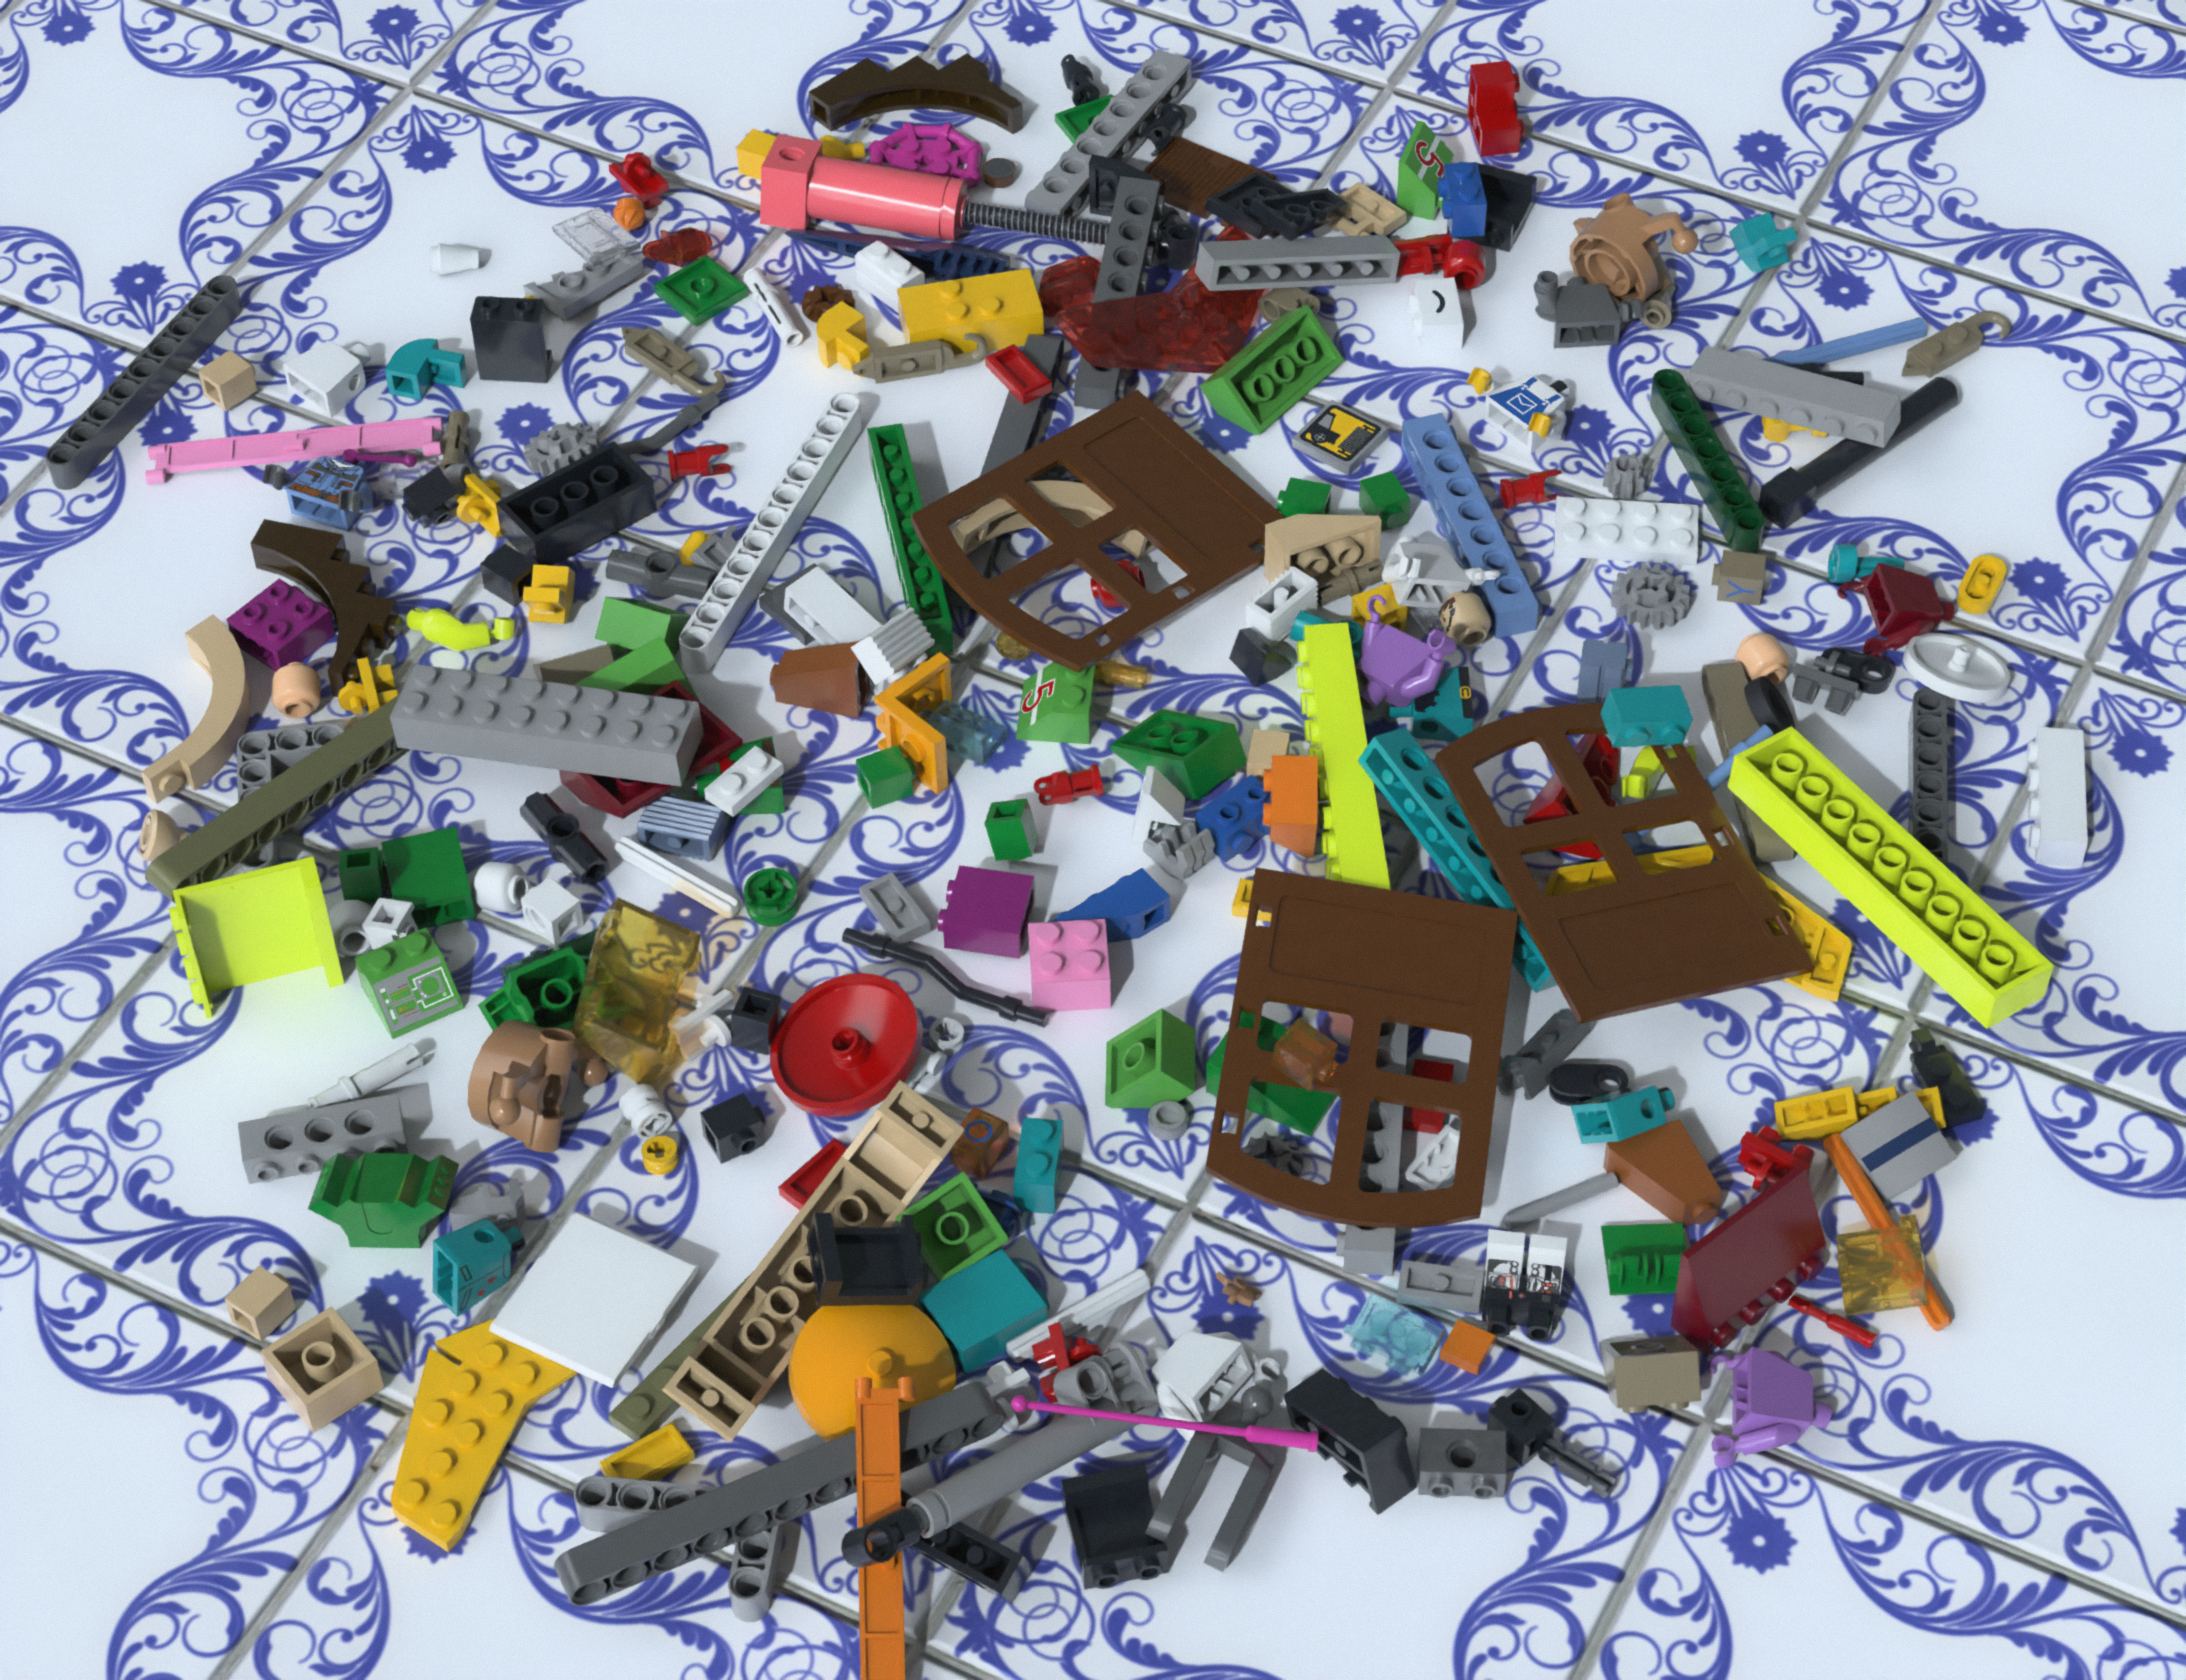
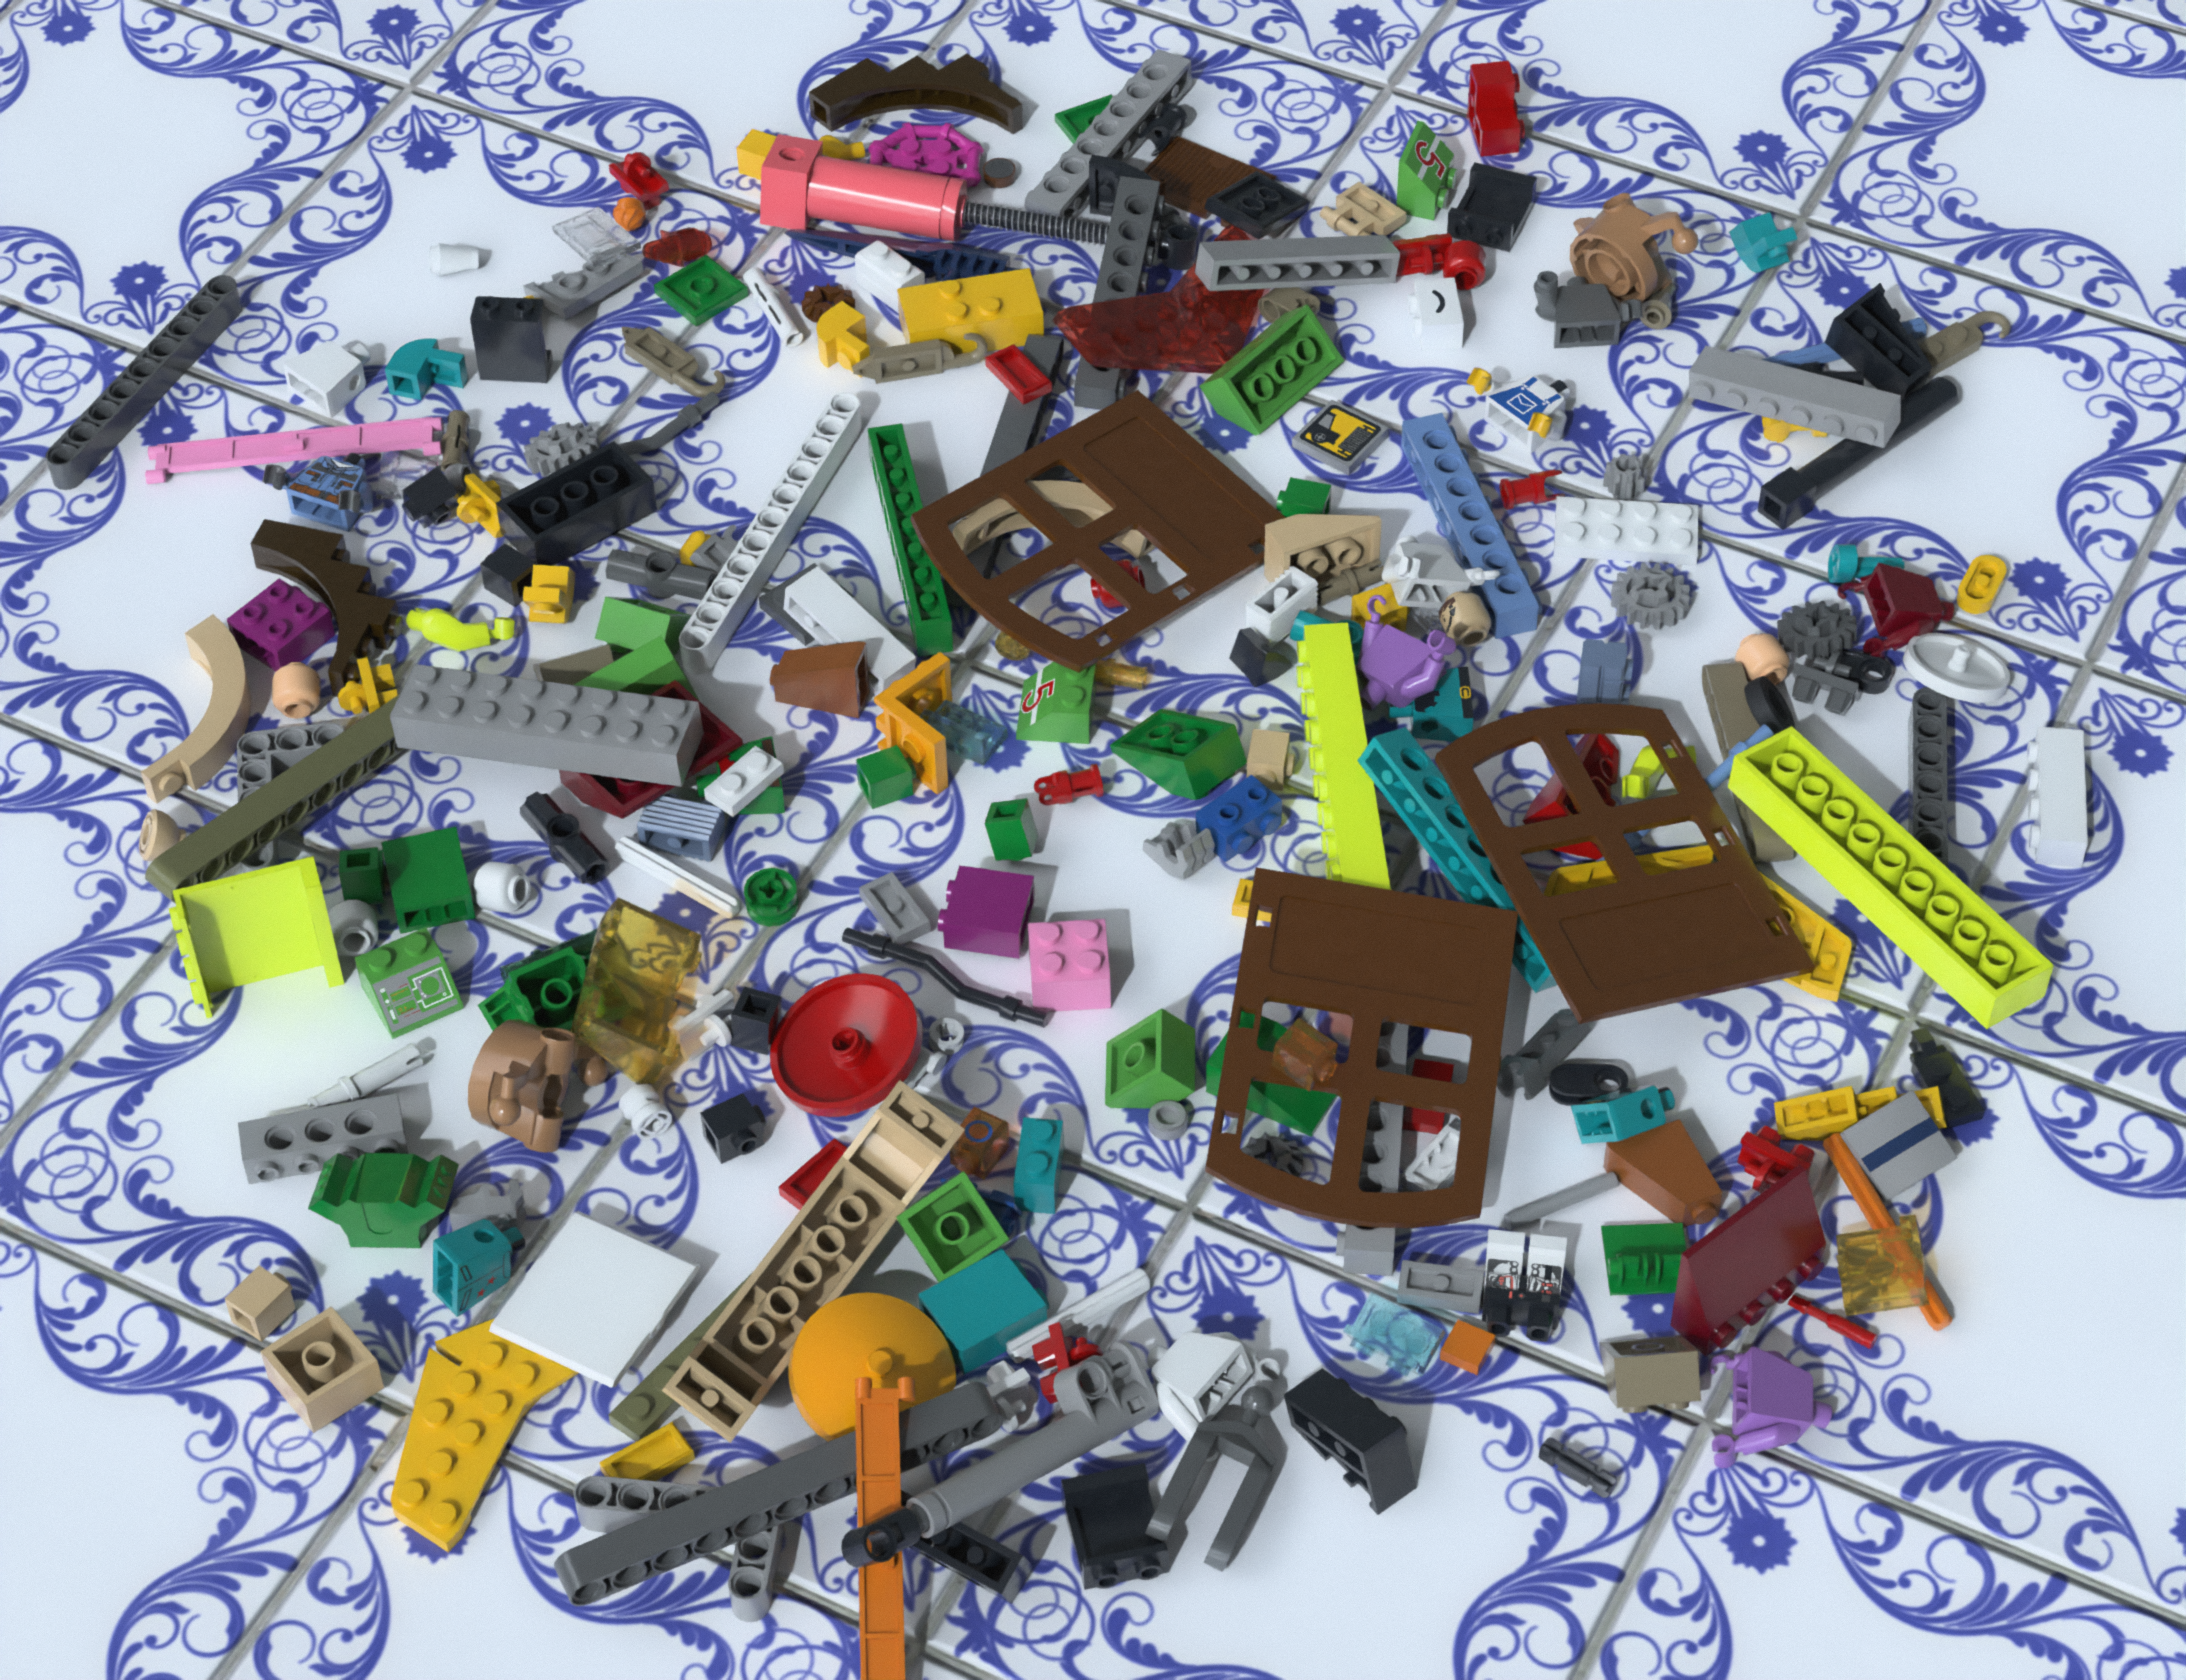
(228, 380): tan brick -> none
(351, 456): magenta hinge -> none
(396, 918): white brick -> none
(552, 911): white brick -> none
(661, 1165): yellow bush -> none
(697, 462): red piece -> none
(866, 1263): black panel -> none
(893, 646): white brick -> none
(1068, 284): clear red brick -> none
(1079, 80): black piece -> none
(1129, 907): blue slope -> none
(1157, 803): white slope -> none
(1238, 1290): medium nougat plant -> none
(1252, 1433): dark pink piece -> none
(1292, 802): orange slope -> none
(1298, 212): black wing -> none
(1385, 498): green brick -> none
(1463, 199): blue brick -> none
(1478, 1449): flat silver brick -> none
(1524, 1423): black brick -> none
(1646, 716): teal brick -> none
(1707, 462): dark green beam -> none
(1740, 577): dark tan brick -> none
(1817, 630): none -> dark grey gear
(1878, 345): none -> black wedge

